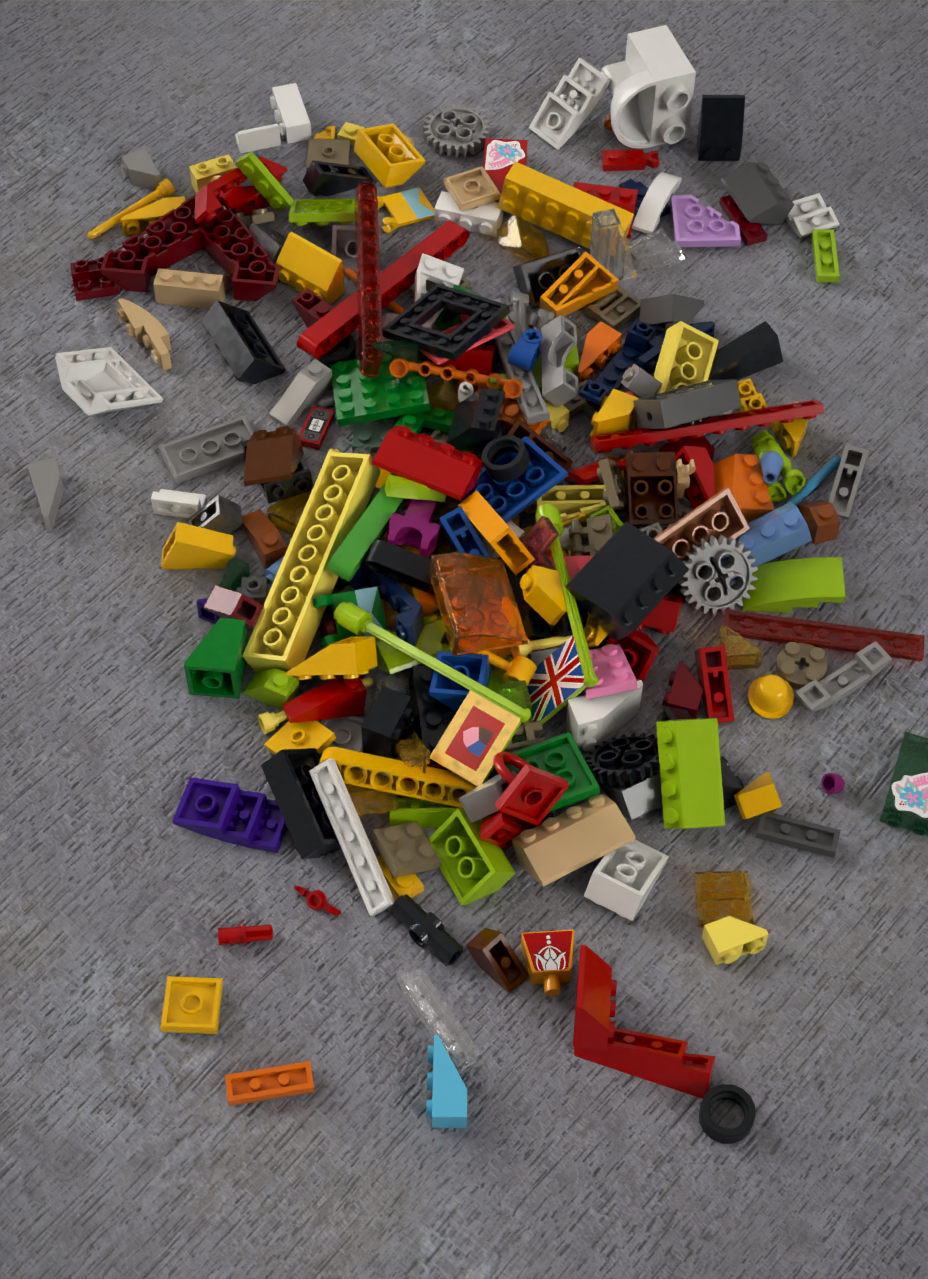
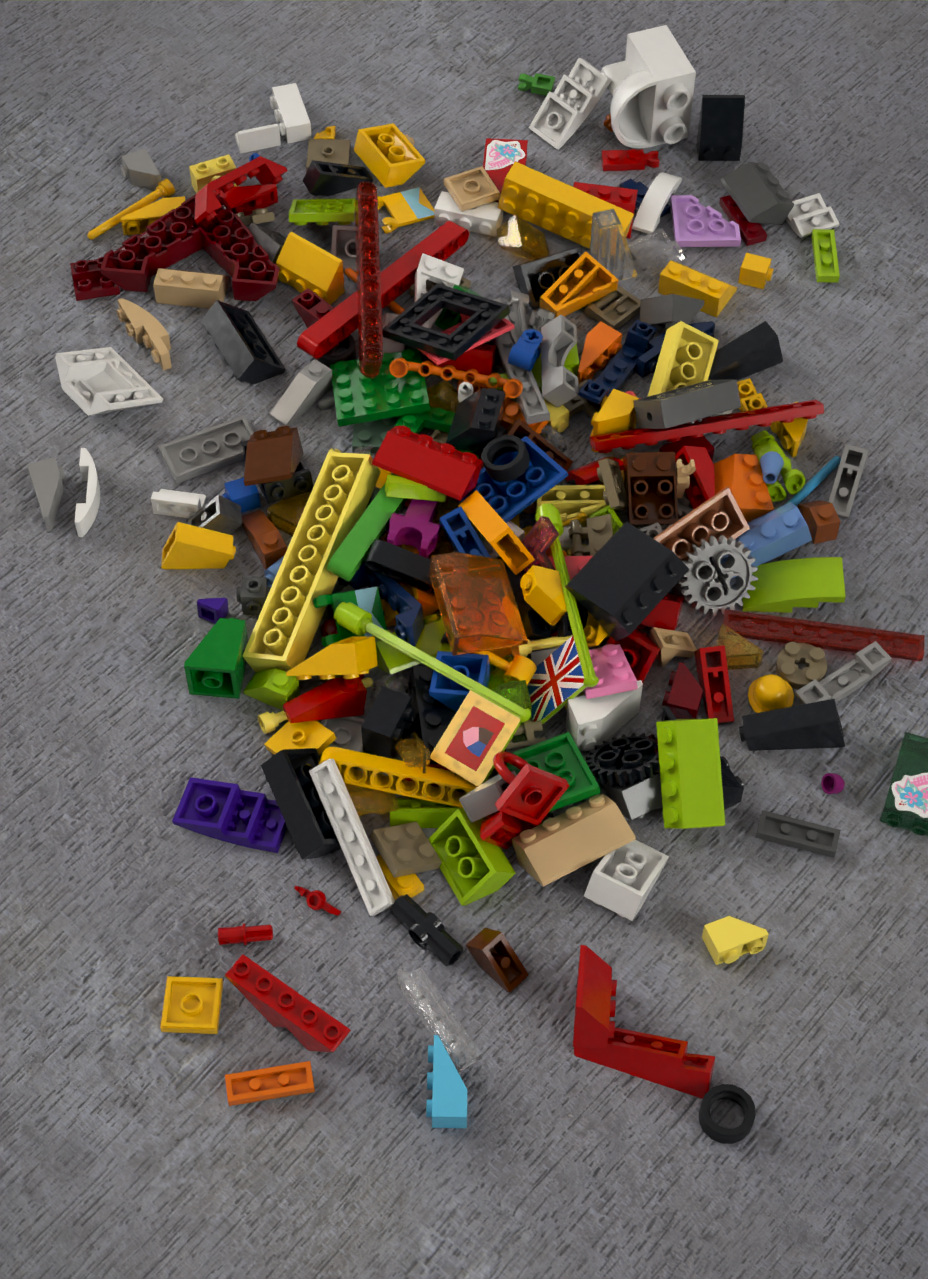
(87, 512): none -> white slope
(233, 575): clear green slope -> none
(233, 604): dark red slope -> none
(243, 495): none -> blue brick
(264, 181): lime plate -> none
(286, 1007): none -> red slope
(316, 427): tile -> none
(349, 132): light yellow plate -> none
(398, 349): clear green slope -> none
(456, 130): light grey gear -> none
(538, 84): none -> bright green plate
(548, 958): torso -> none
(640, 381): light grey slope -> none
(672, 644): none -> tan slope
(691, 283): none -> yellow slope
(722, 895): clear yellow slope -> none
(755, 271): none -> yellow brick
(758, 797): yellow slope -> none
(794, 728): none -> black slope

